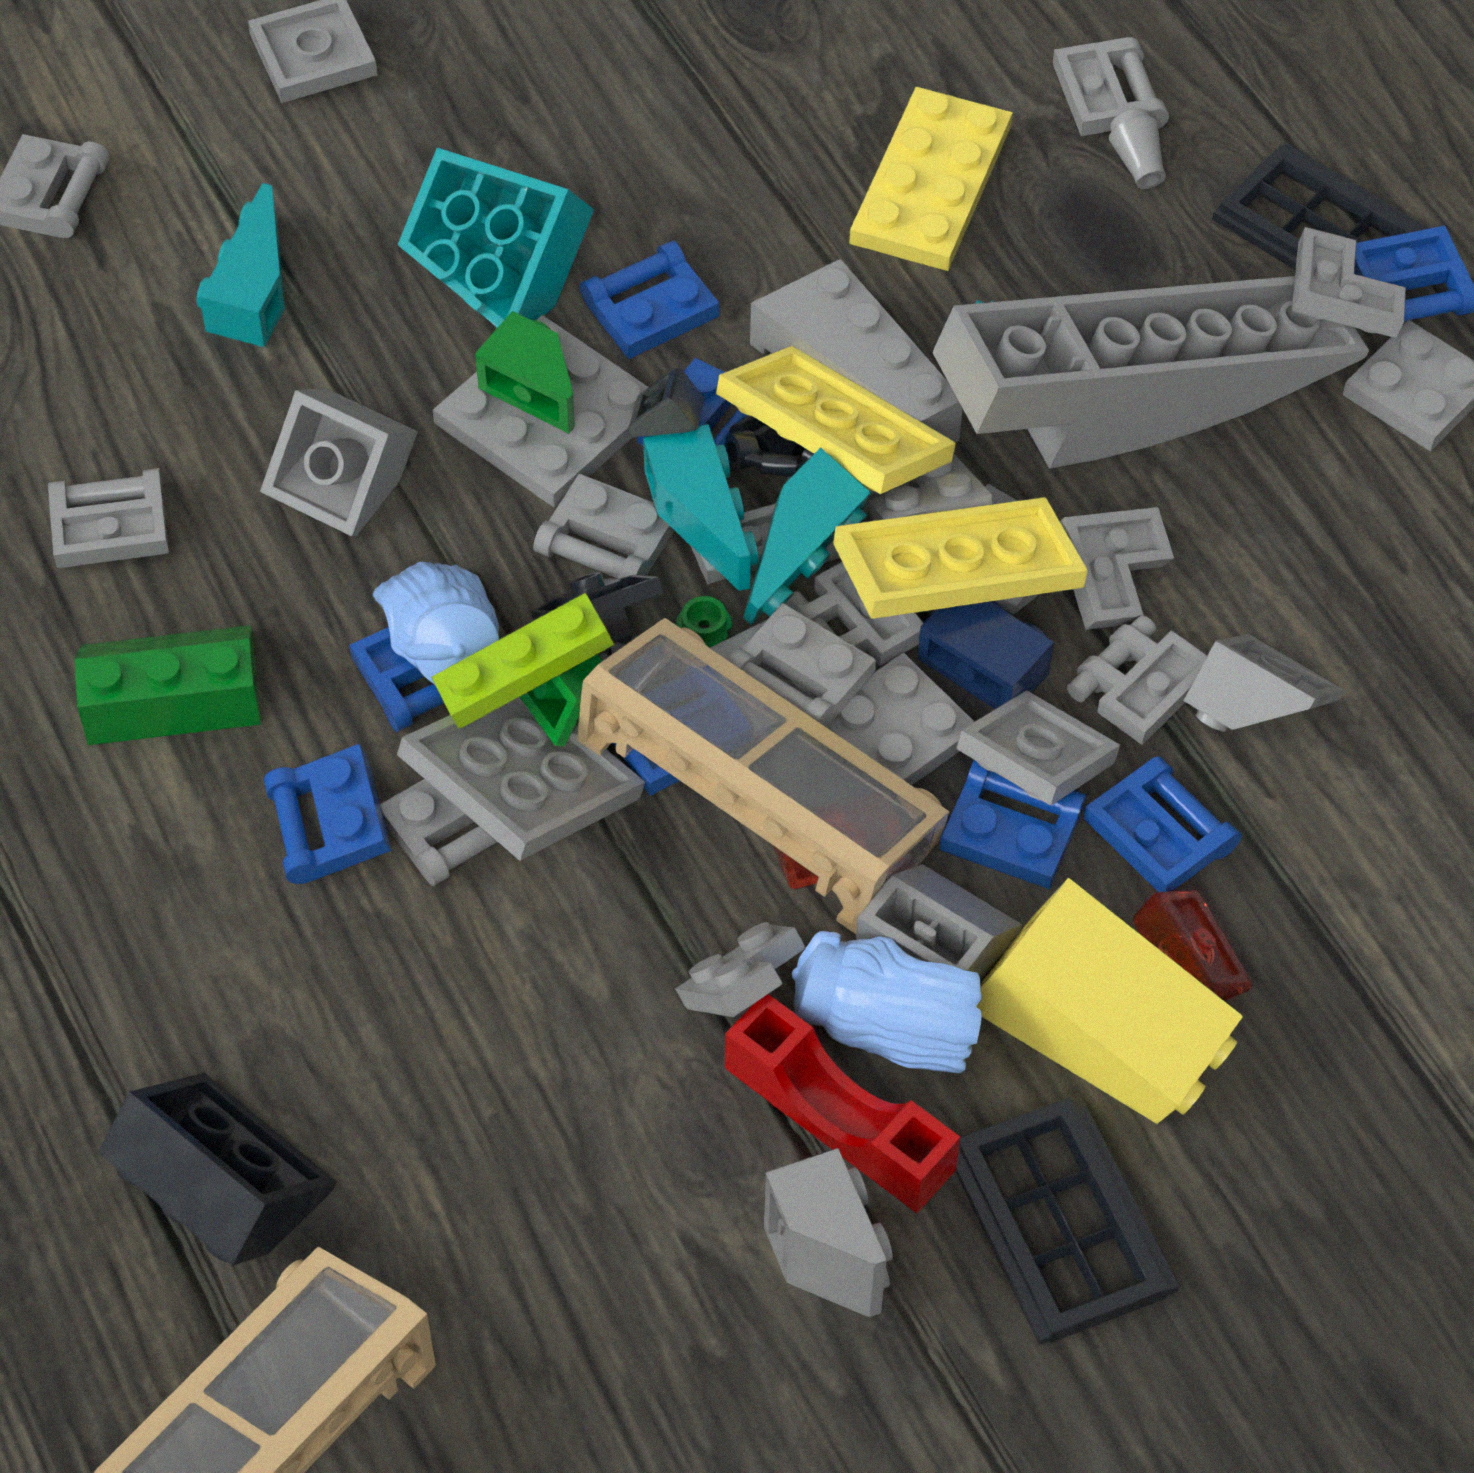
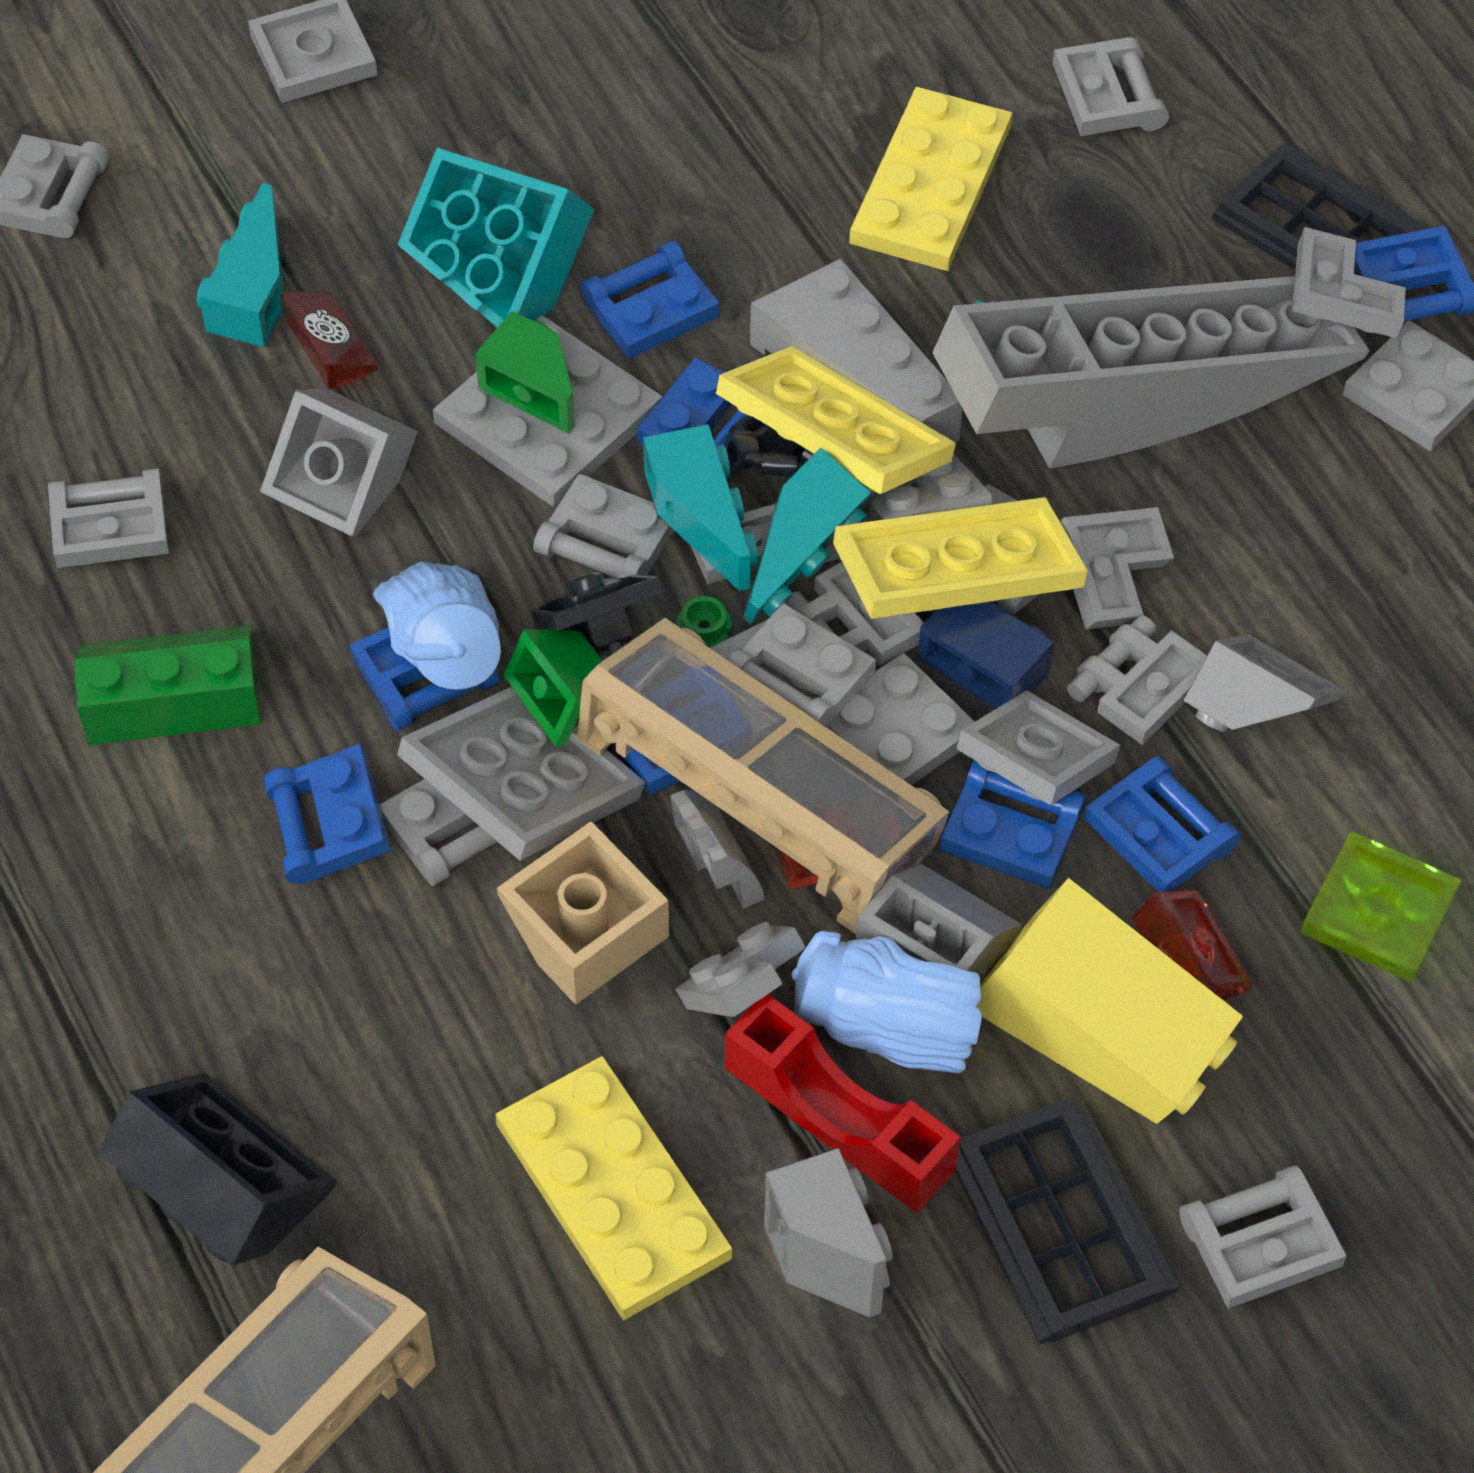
(327, 337): none -> clear red slope
(522, 661): lime plate -> none
(585, 912): none -> tan slope
(613, 1187): none -> light yellow plate
(667, 407): pearl dark grey slope -> none
(714, 846): none -> light grey slope
(1138, 145): light grey cone -> none
(1267, 1253): none -> light grey plate
(1380, 906): none -> clear neon green plate

